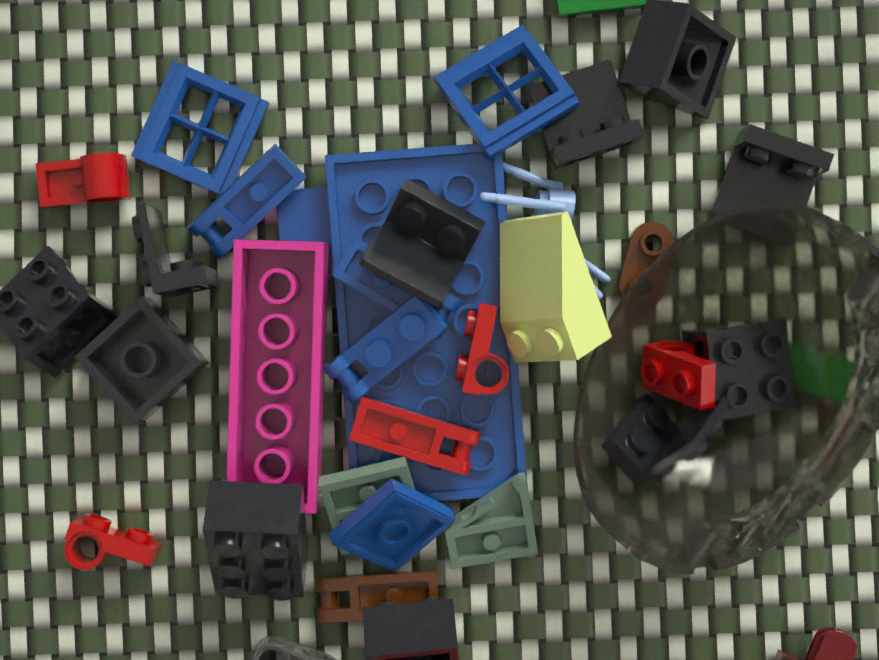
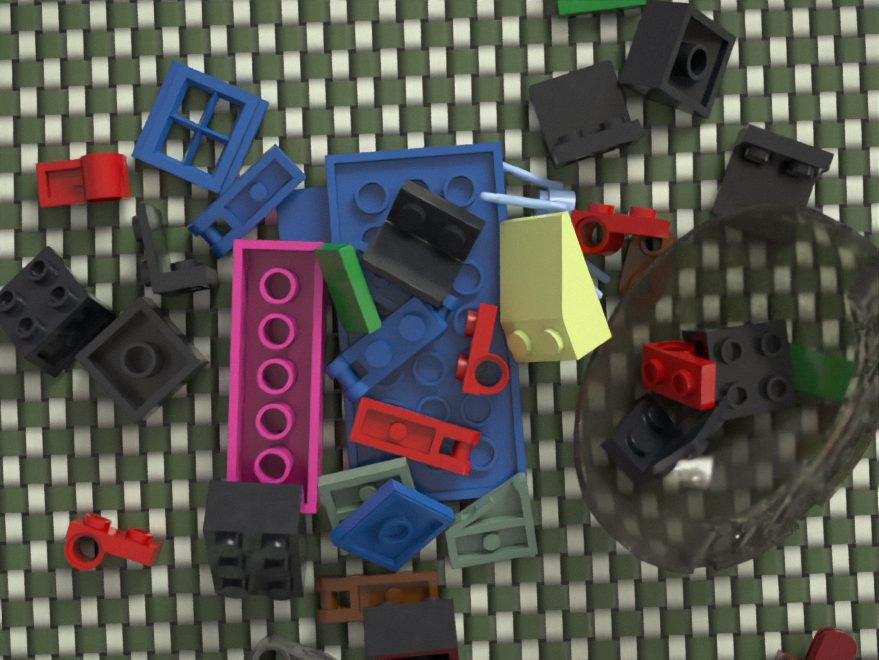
(348, 287): none -> green tile
(527, 121): blue piece -> none
(615, 226): none -> red plate

